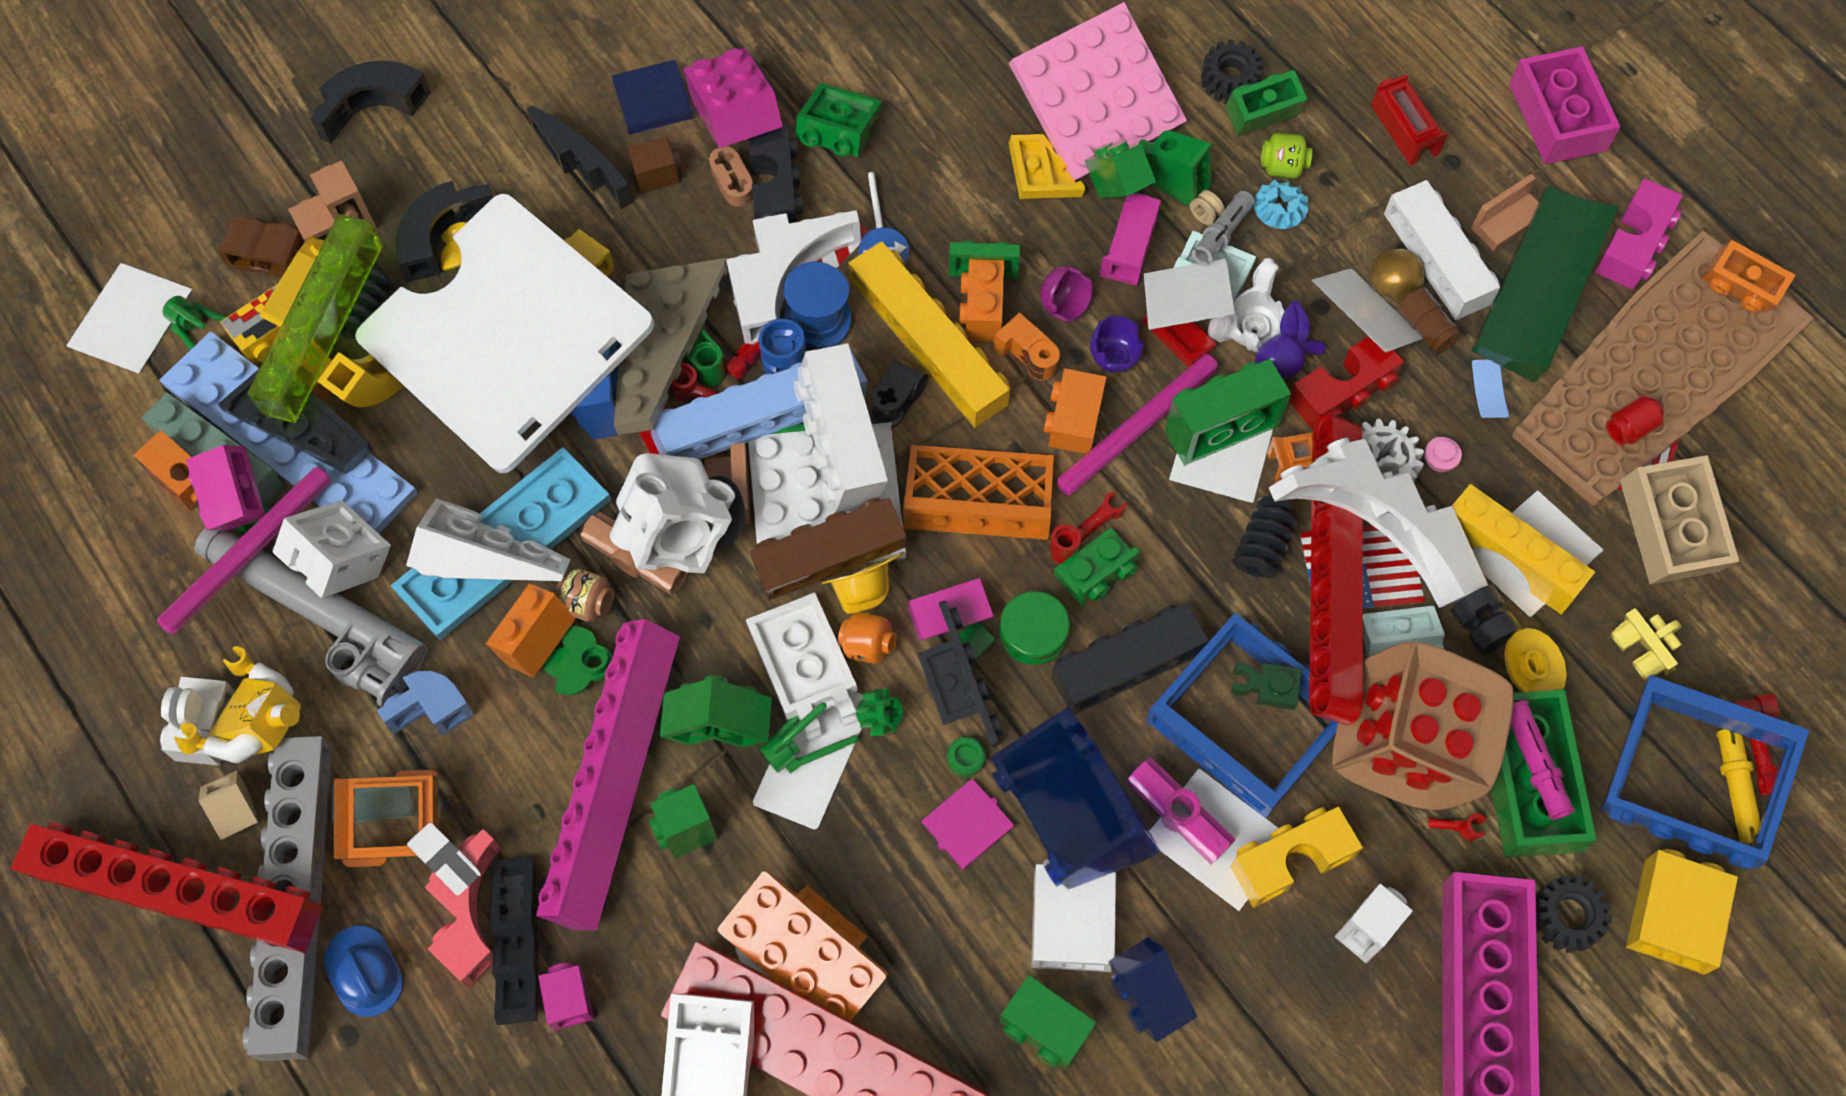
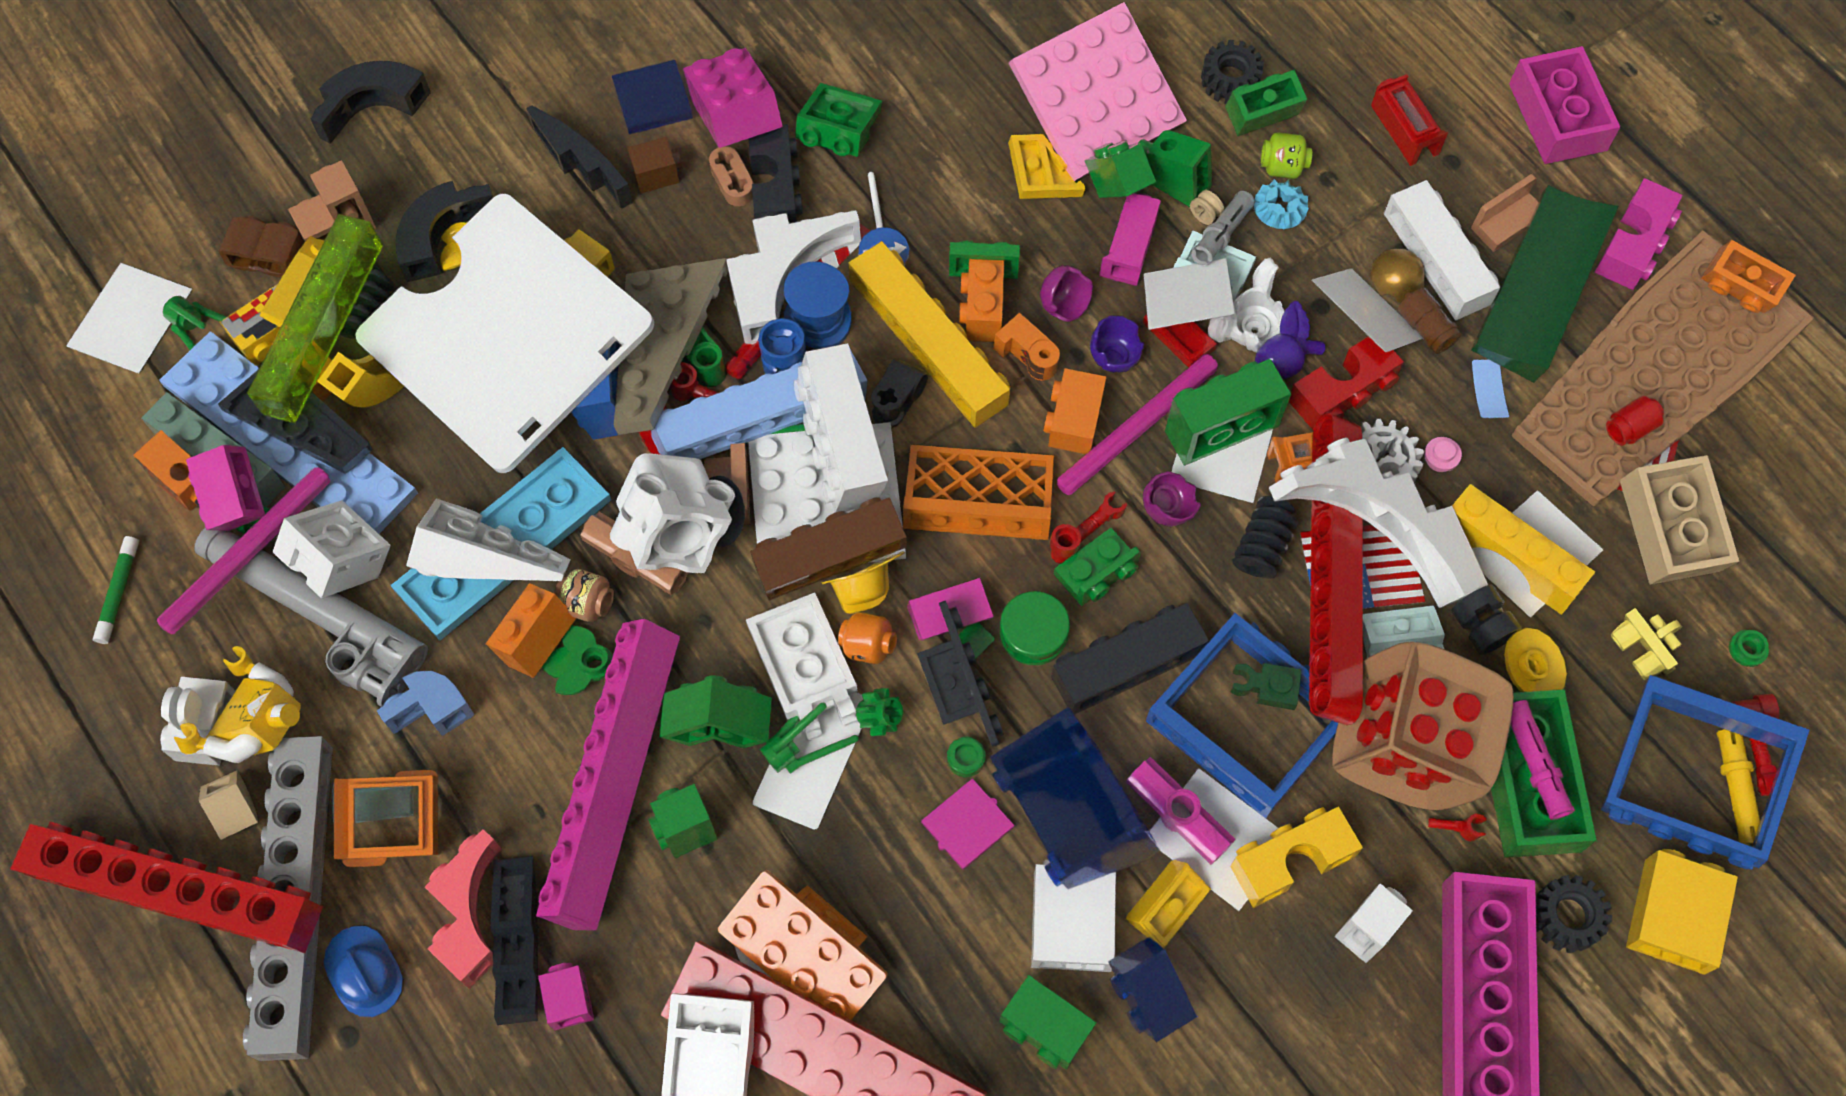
(115, 590): none -> green bar
(443, 859): white sticker -> none
(1168, 902): none -> yellow slope
(1170, 499): none -> magenta hair
(1752, 639): none -> green plate

